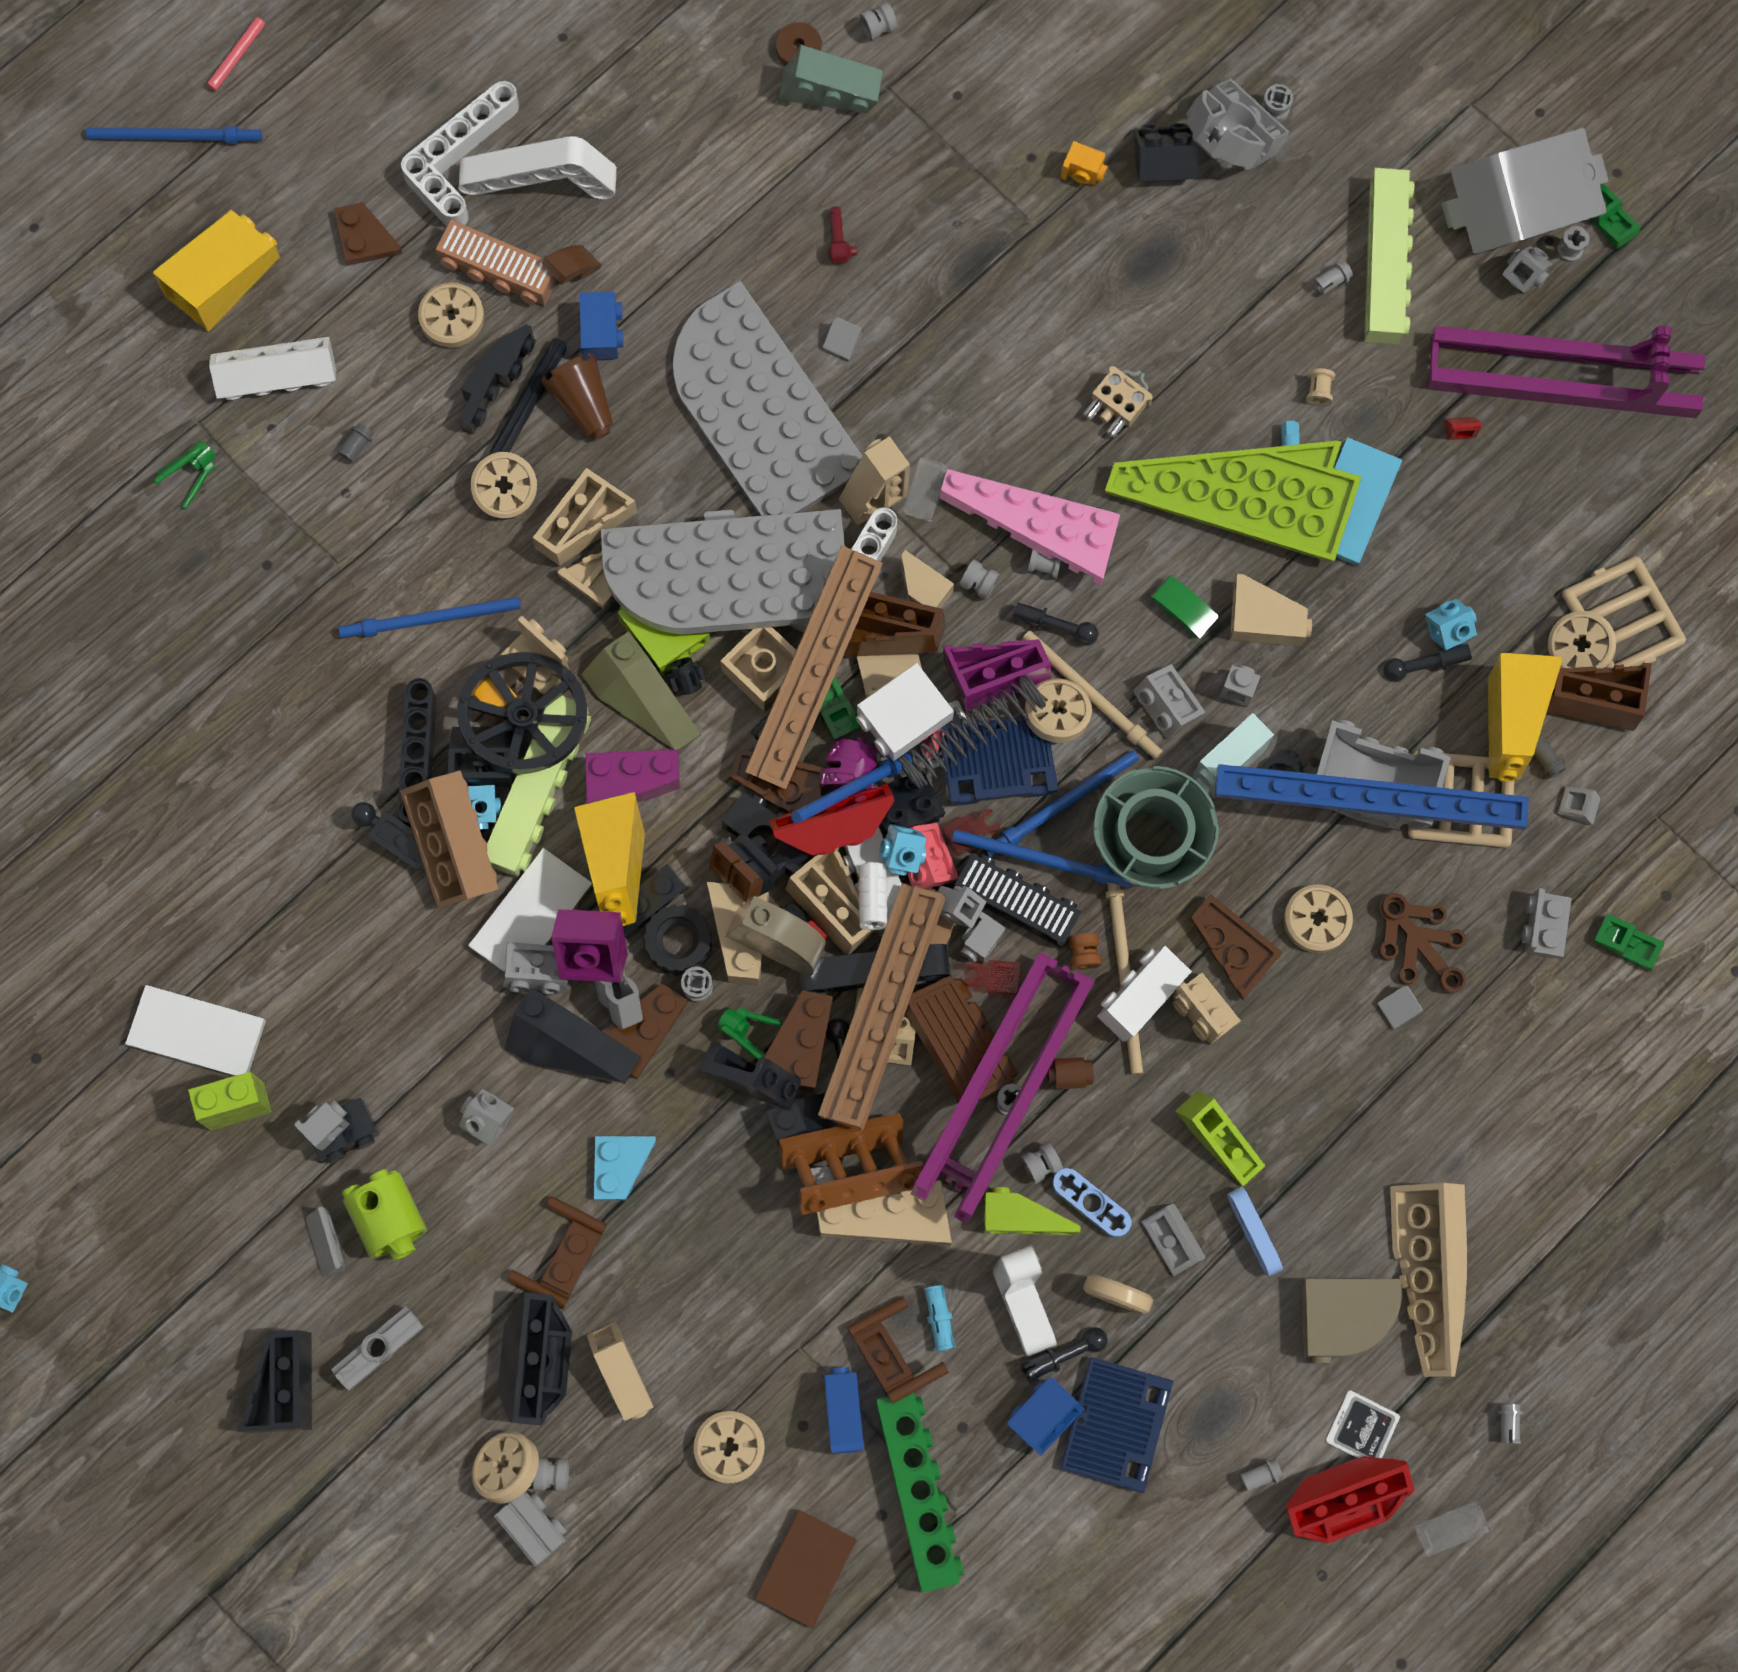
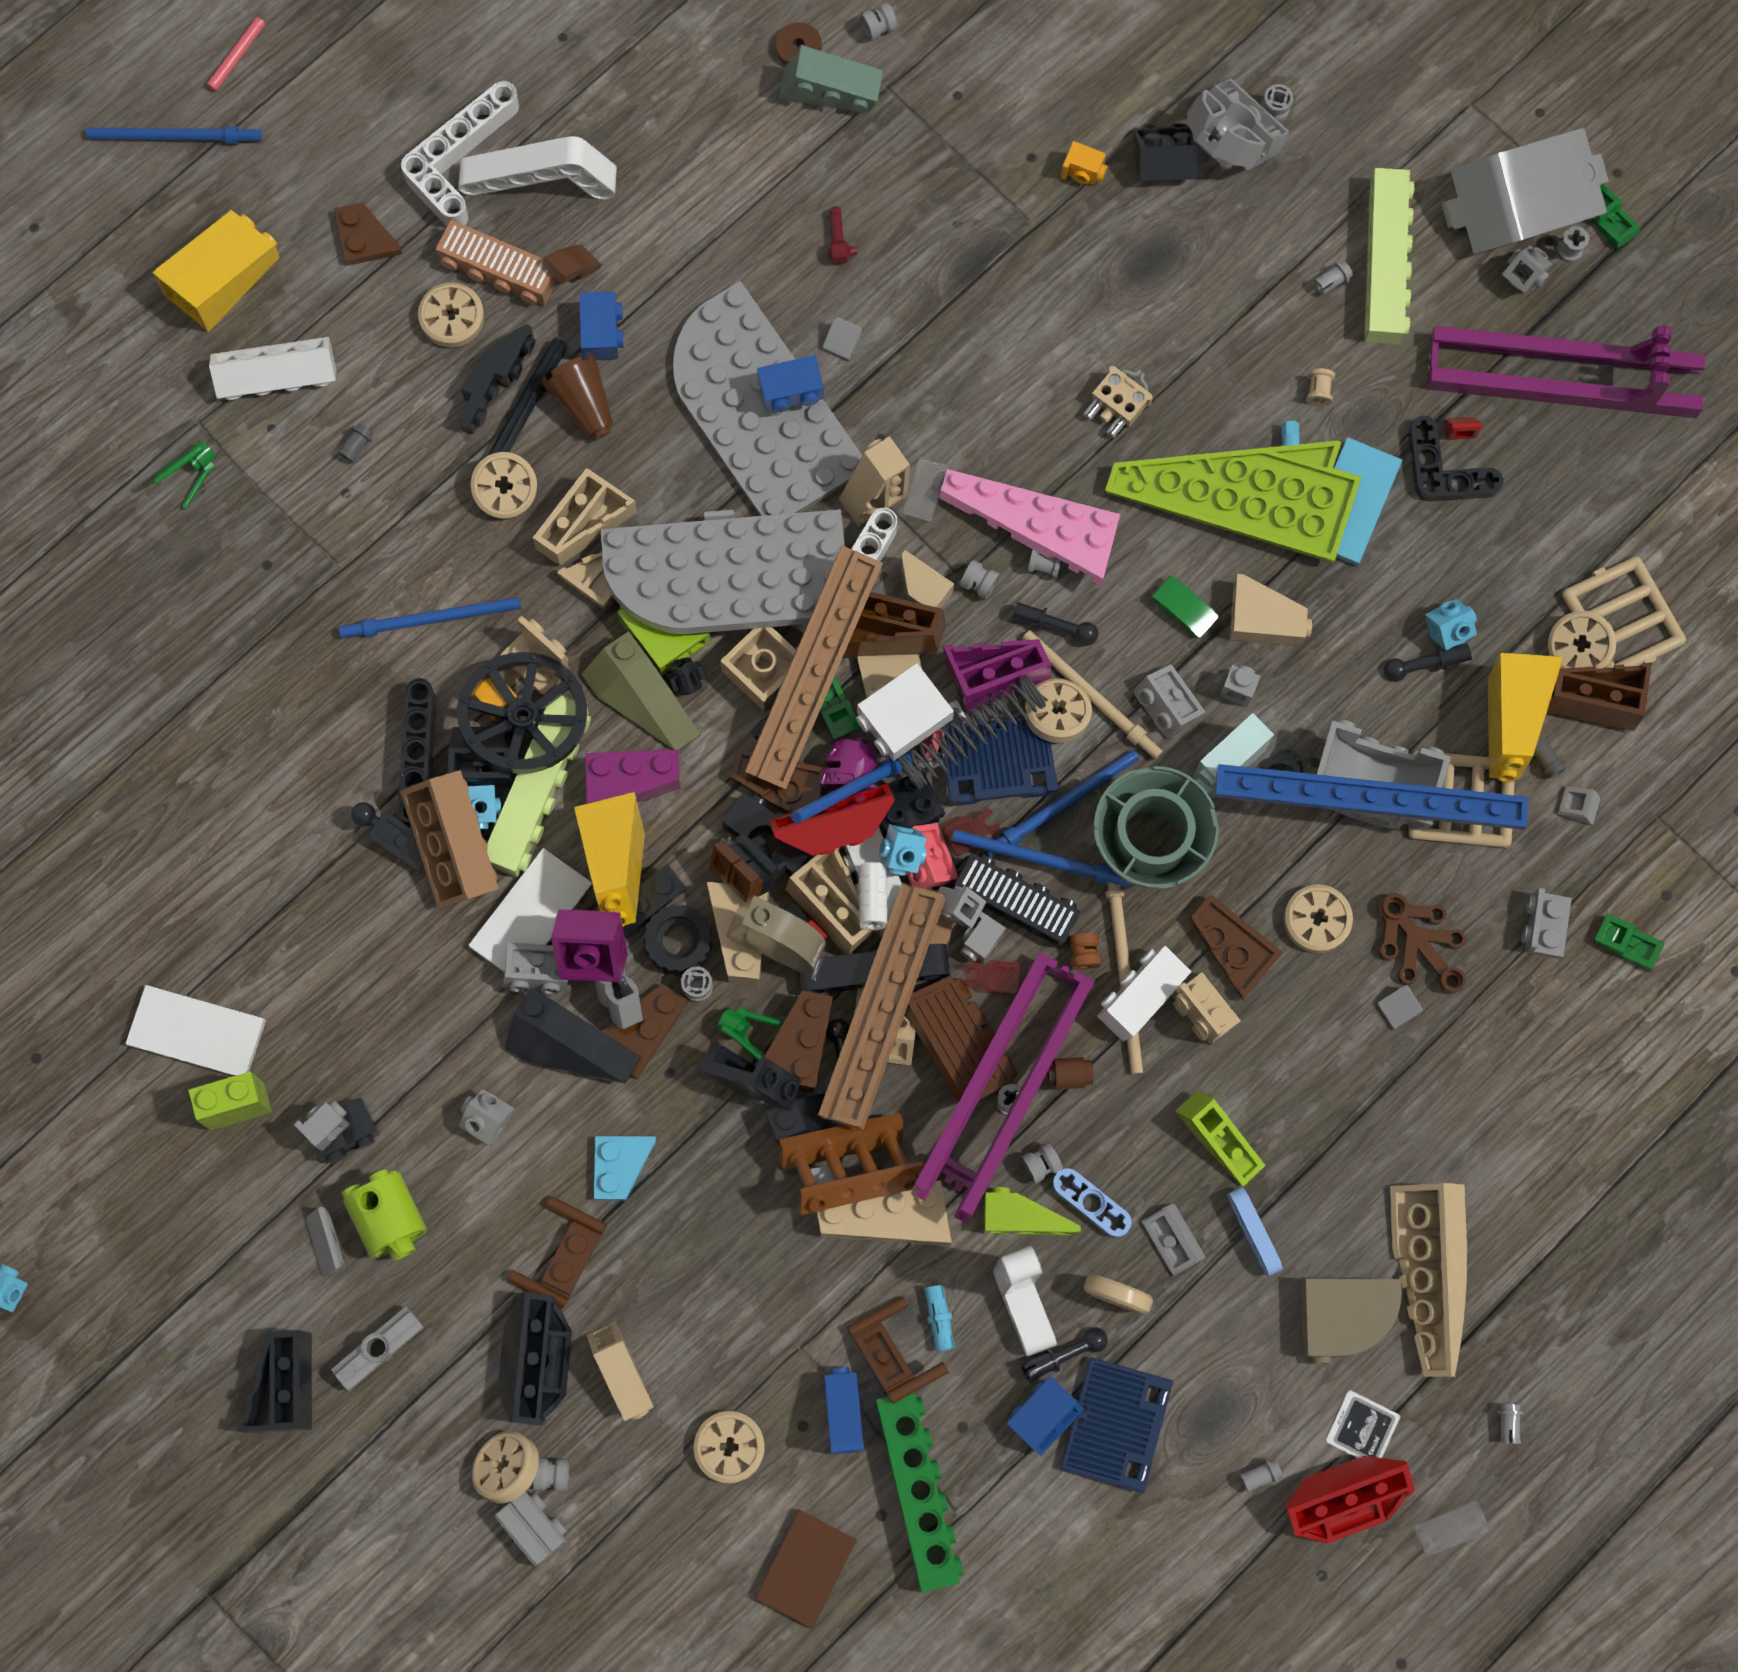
(790, 384): none -> blue brick
(1443, 479): none -> black beam

